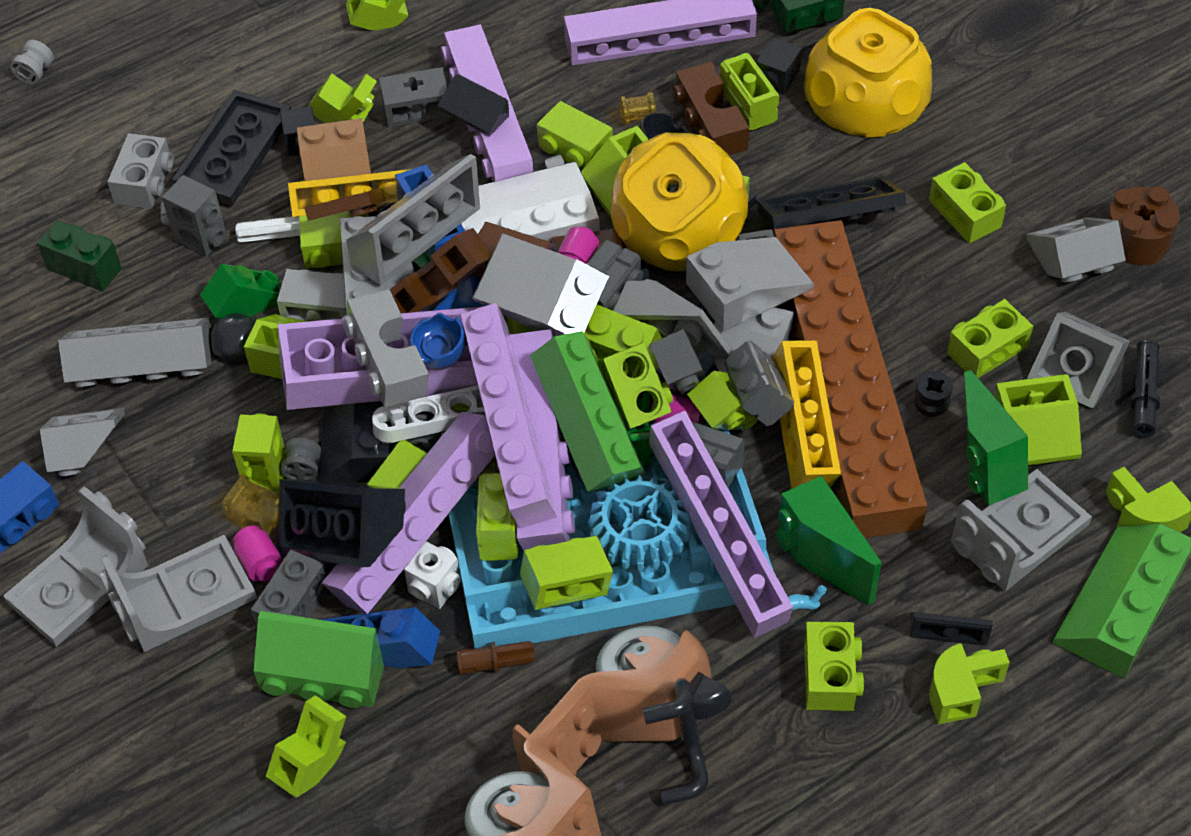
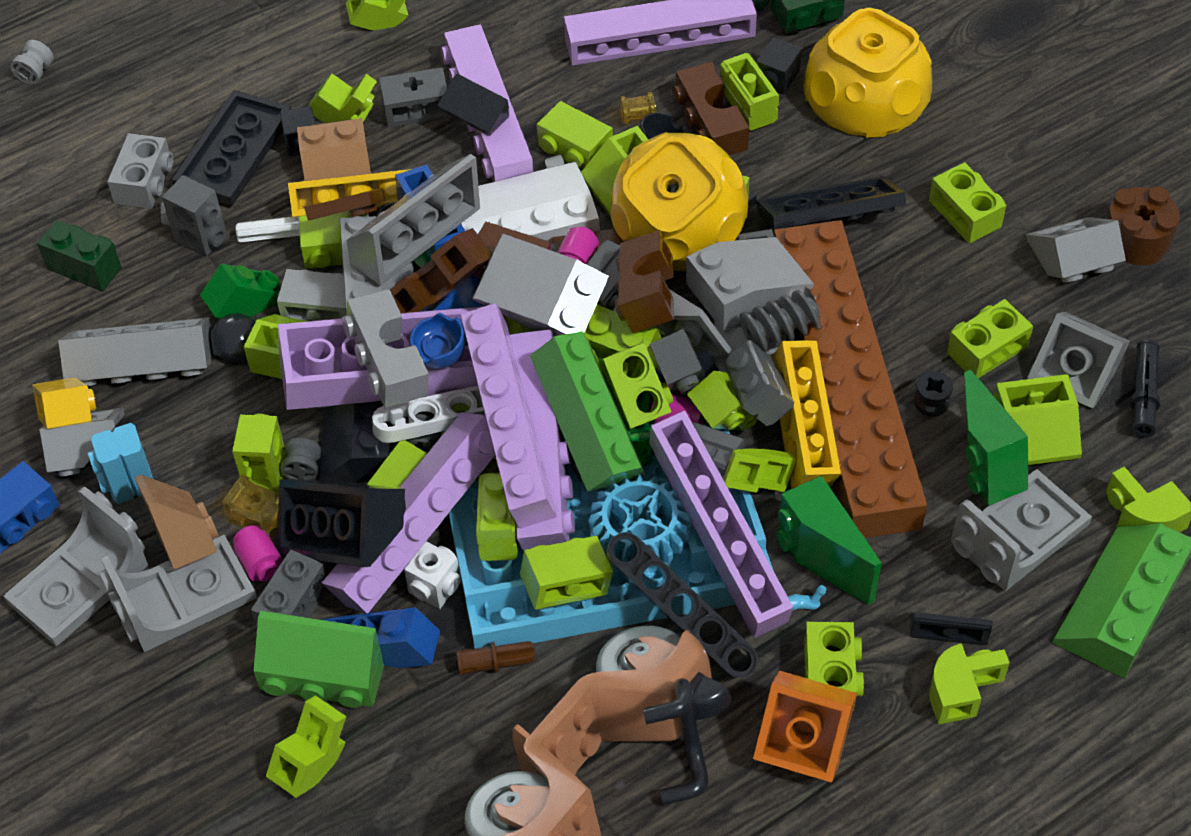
(63, 402): none -> yellow brick
(117, 460): none -> medium azure brick
(179, 522): none -> medium nougat slope
(641, 282): none -> reddish brown arch
(700, 610): none -> black beam
(759, 469): none -> lime slope
(781, 319): none -> dark grey piece
(805, 726): none -> orange brick

